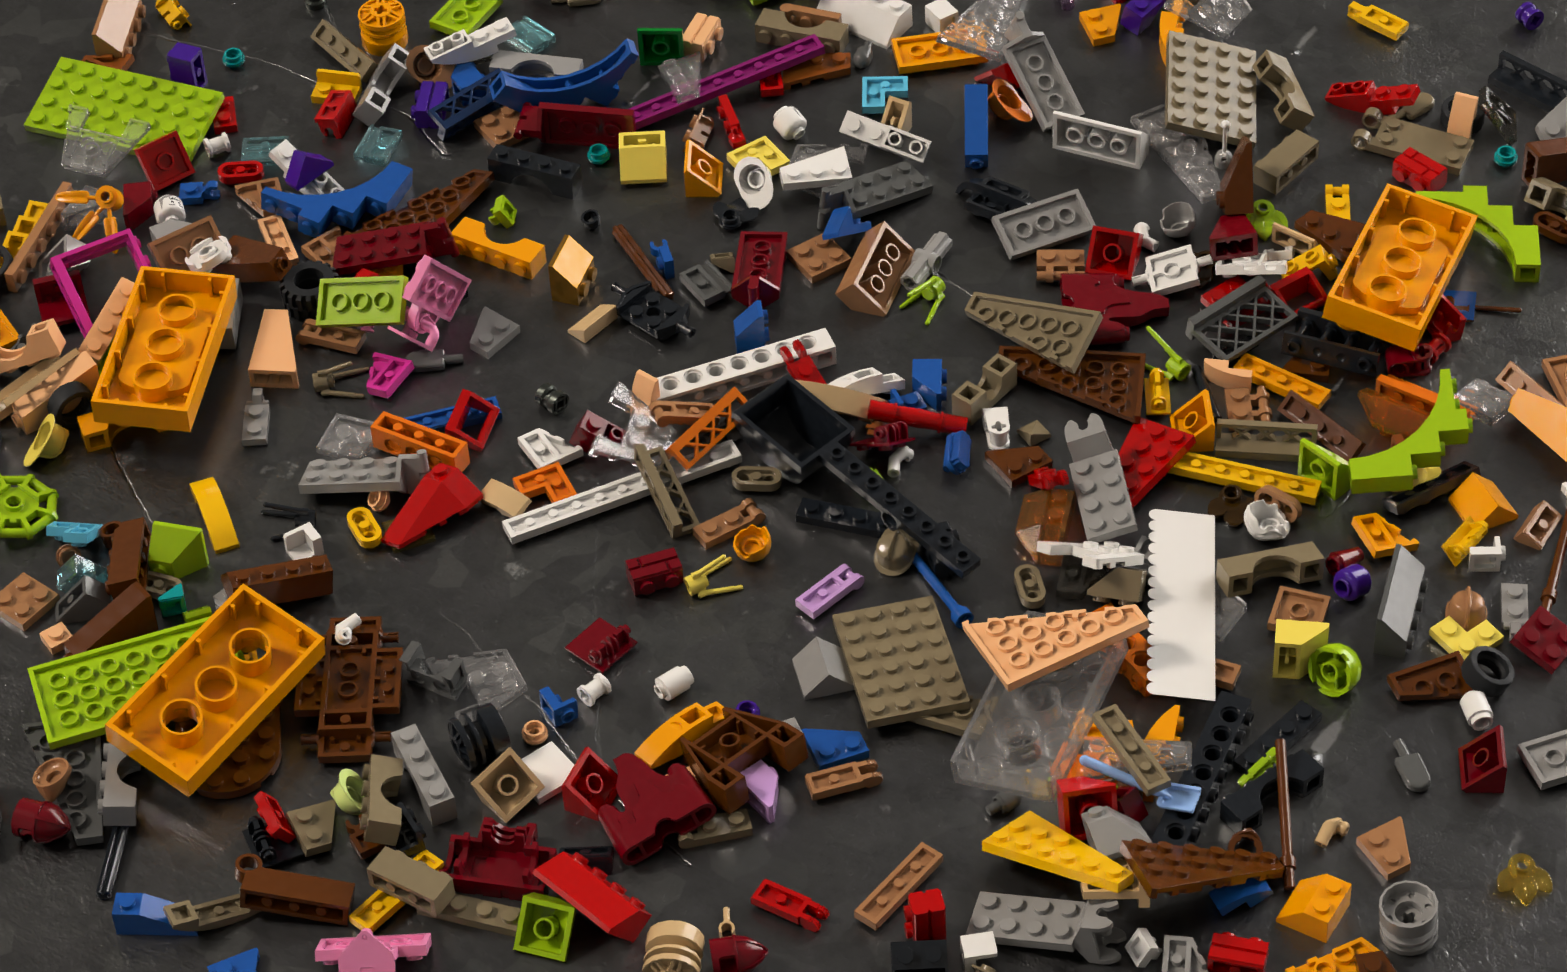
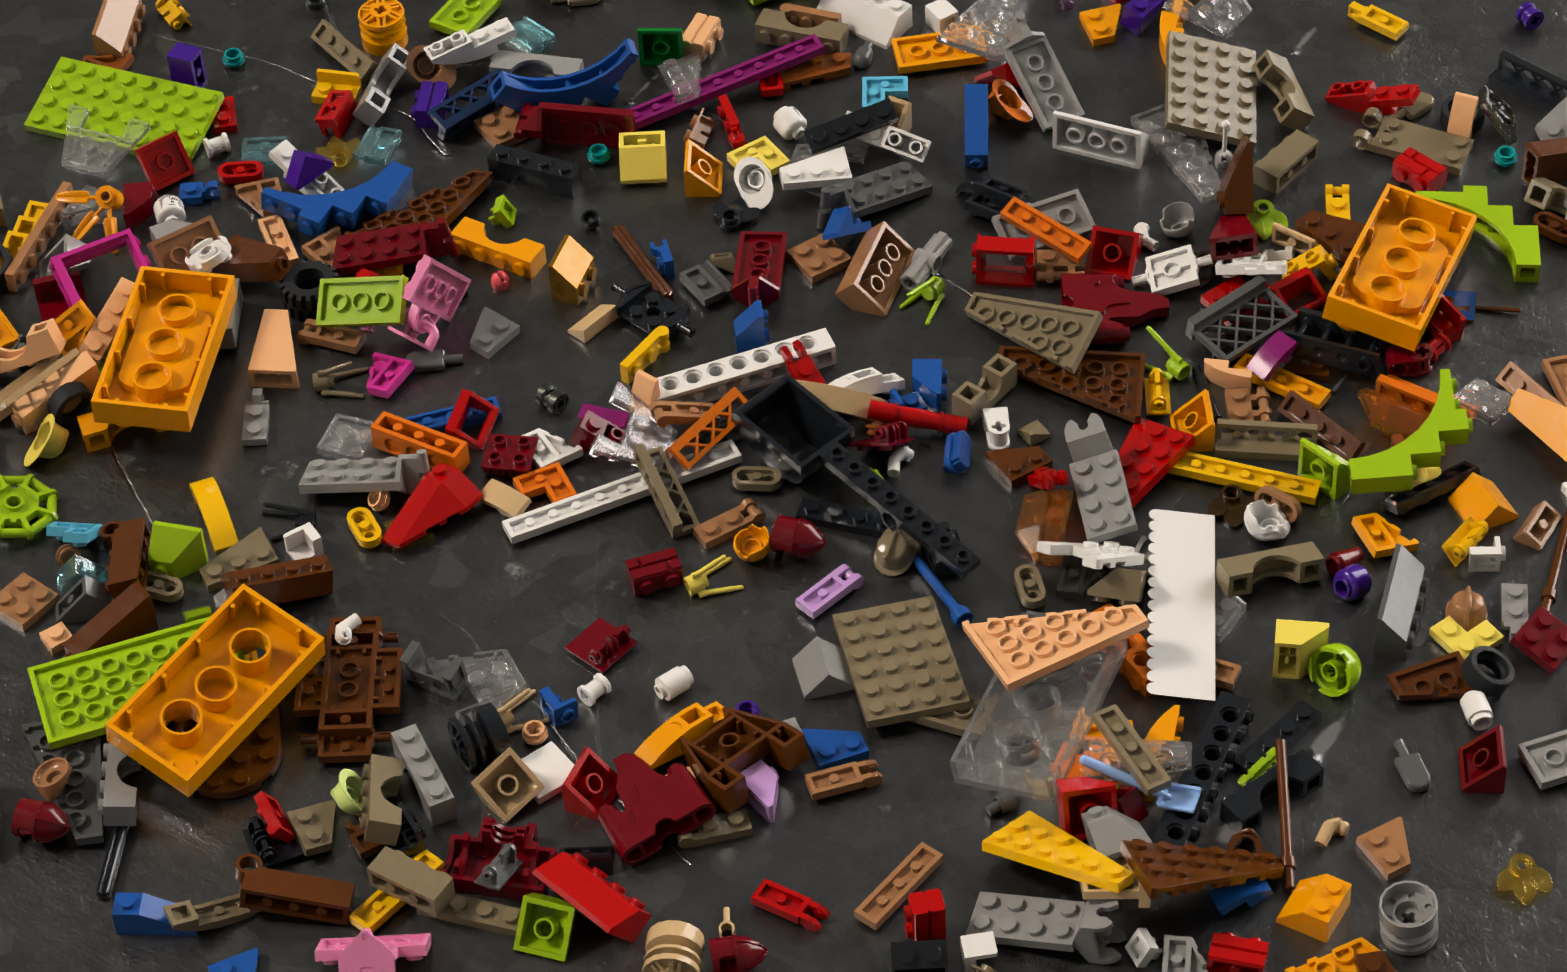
(75, 325): none -> light orange wing
(172, 601): teal slope -> none
(247, 553): none -> dark tan wing
(338, 151): none -> clear yellow plate
(465, 75): blue slope -> none
(496, 282): none -> coral hinge
(500, 869): none -> dark grey hinge
(508, 717): none -> tan plant
(509, 454): none -> dark red hinge
(616, 417): none -> magenta slope
(645, 353): none -> yellow plate
(796, 536): none -> dark red helmet
(851, 126): none -> black plate
(1004, 261): none -> red window
(1046, 229): none -> orange plate
(1271, 354): none -> magenta slope
(1298, 606): medium nougat plate -> none

